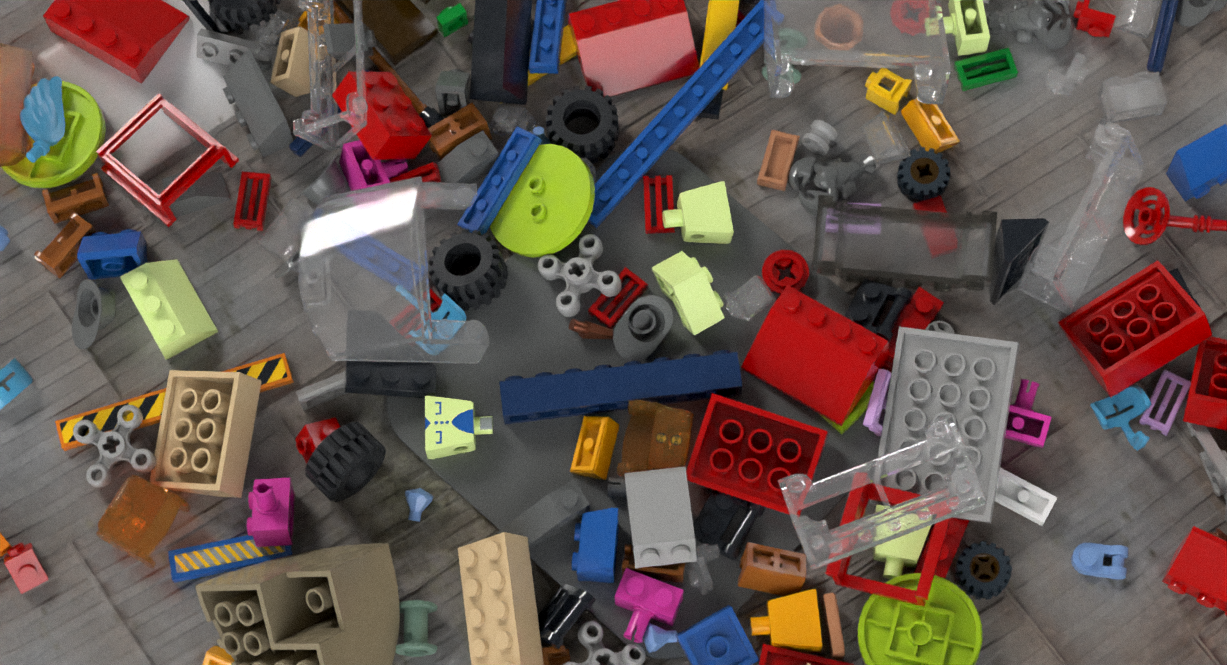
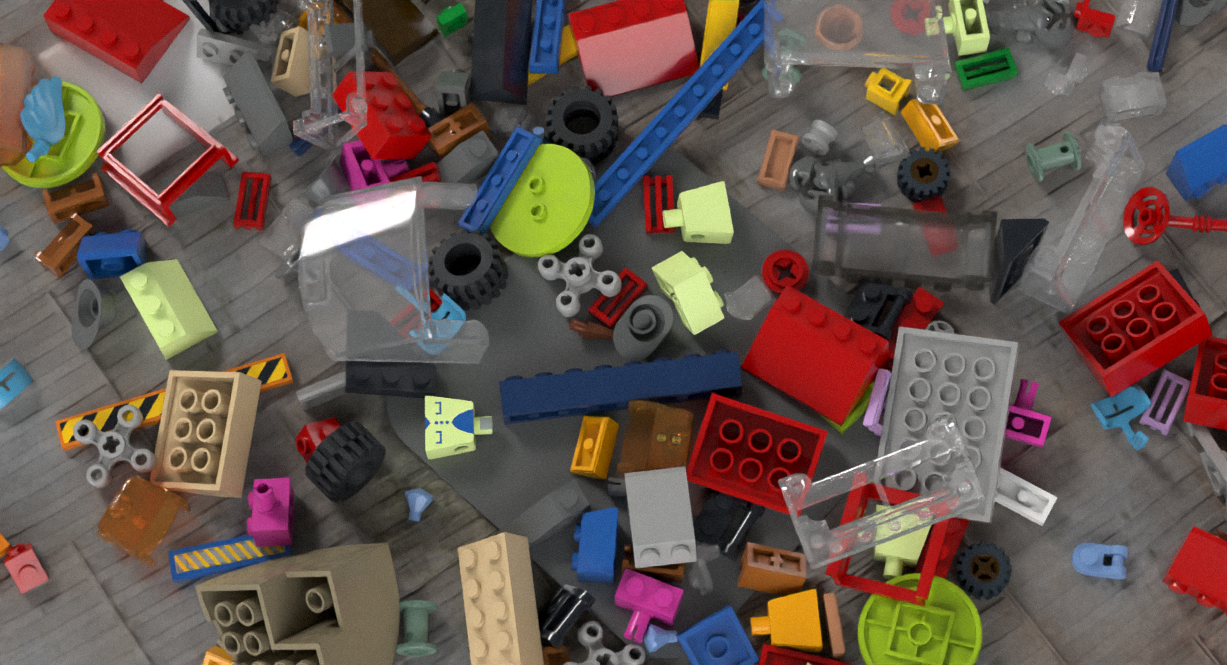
(1053, 156): none -> sand green hose

